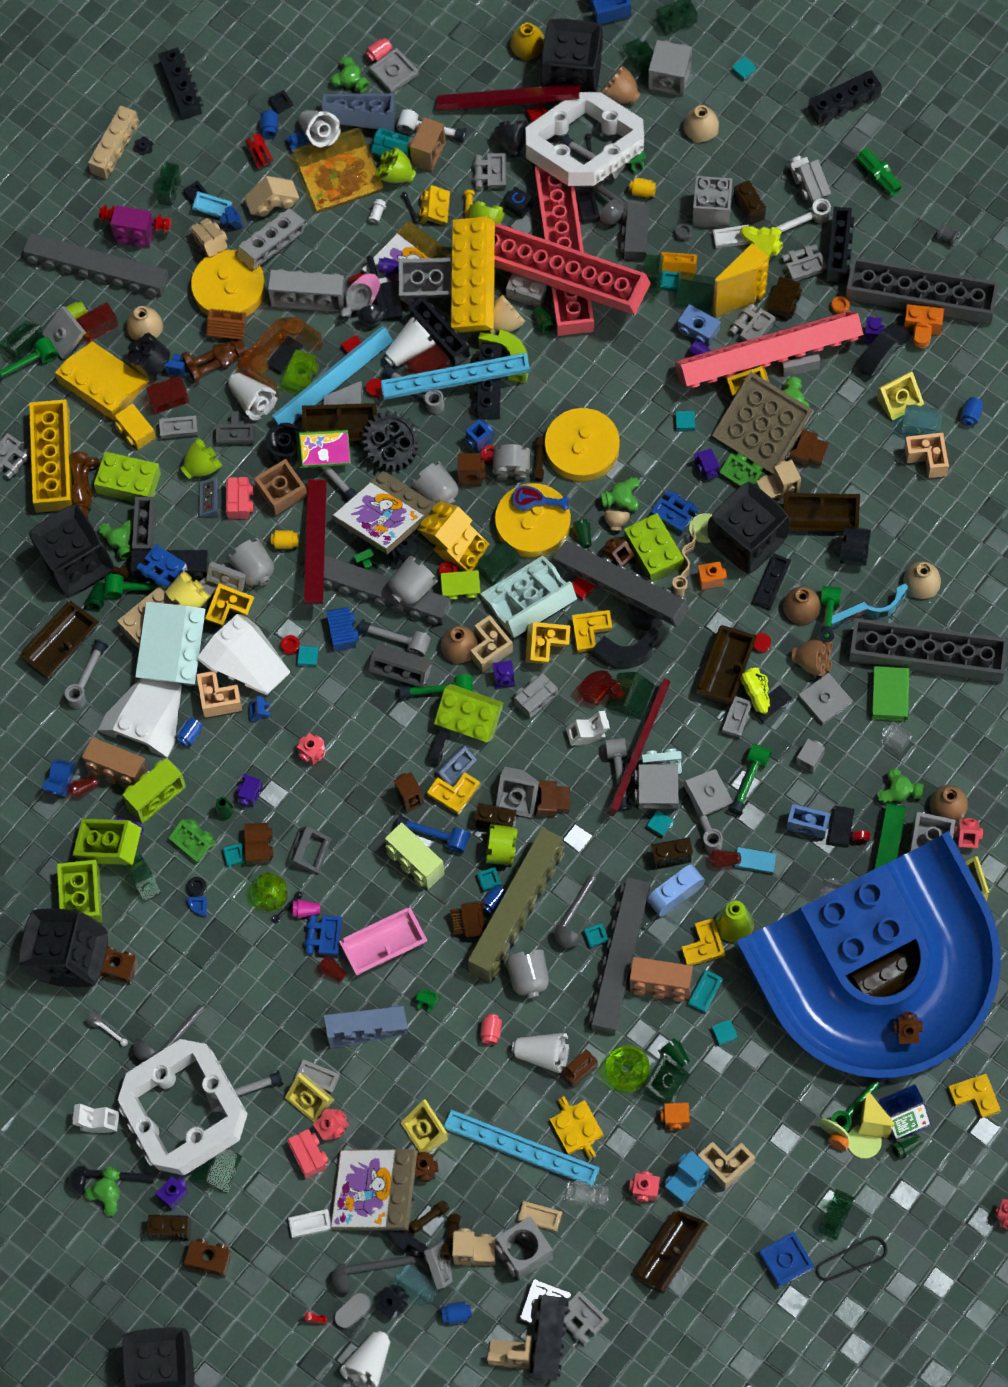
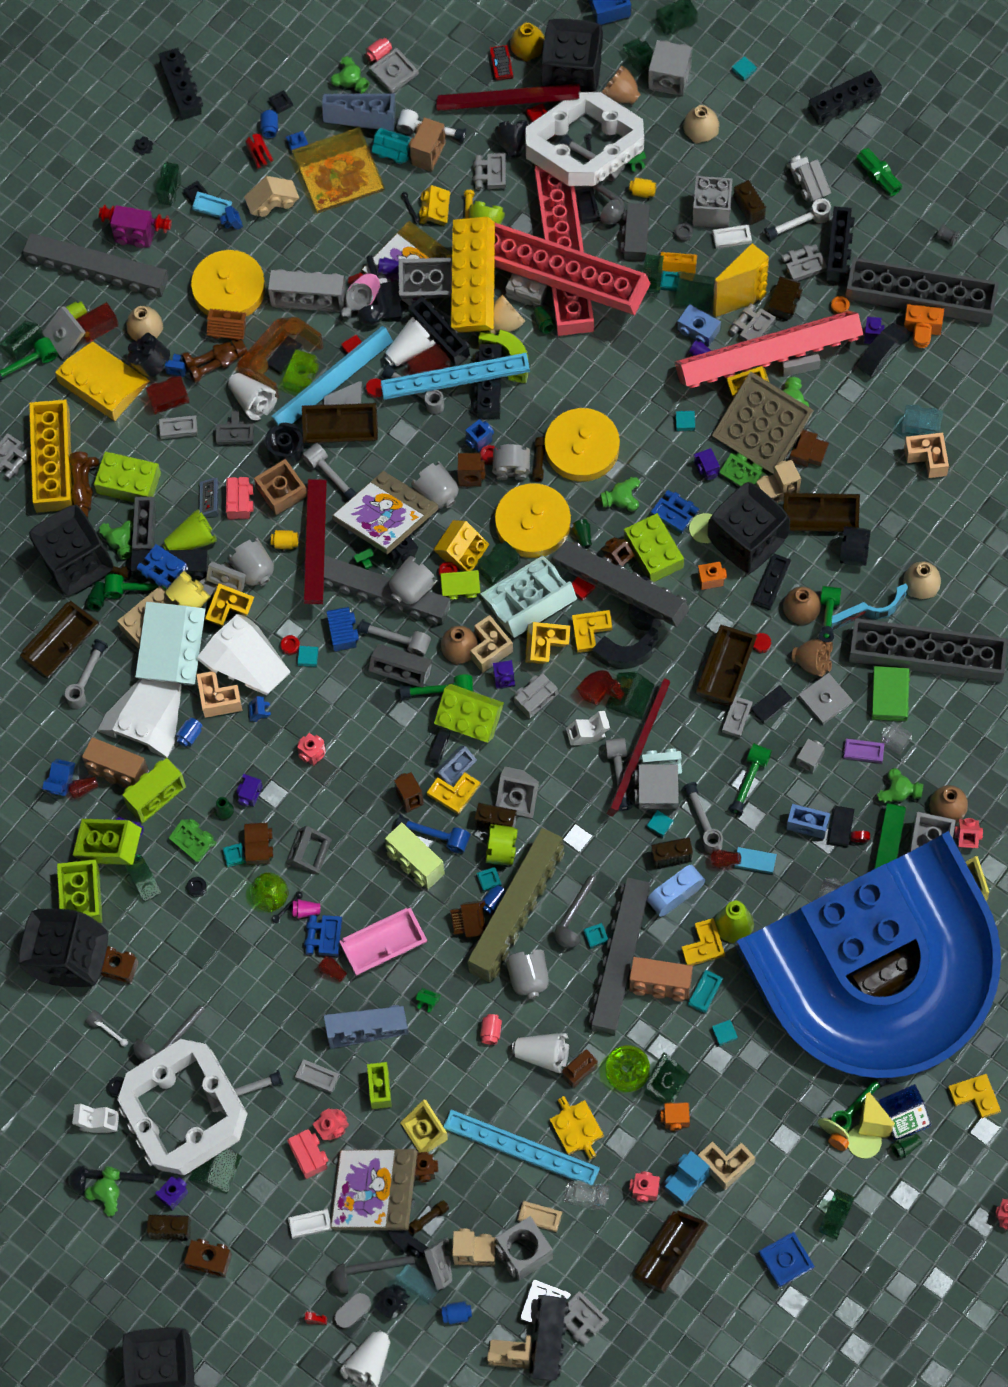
(113, 142): tan brick -> none
(115, 1086): none -> black tile
(135, 427): yellow brick -> none
(190, 534): none -> lime cone
(198, 905): blue tile -> none
(200, 460): lime piece -> none
(209, 237): tan brick -> none
(270, 239): light grey brick -> none
(308, 1097): light yellow slope -> none
(320, 127): white cone -> none
(323, 448): piece -> none
(378, 207): white pin -> none
(379, 1085): none -> lime brick
(380, 427): black gear -> none
(395, 167): lime piece -> none
(444, 524): yellow brick -> none
(454, 1223): dark brown bar -> none
(501, 62): none -> tile
(518, 202): black brick -> none
(528, 497): blue piece -> none
(552, 799): reddish brown piece -> none
(616, 519): tan brick -> none
(676, 1052): dark green cone -> none
(680, 582): tan flag -> none
(707, 792): light grey plate -> none
(756, 688): neon yellow rock -> none
(764, 238): neon yellow rock -> none
(856, 1268): black piece -> none
(864, 751): none -> medium lavender tile
(898, 394): light yellow slope -> none
(907, 1027): reddish brown brick -> none
(971, 411): blue brick -> none

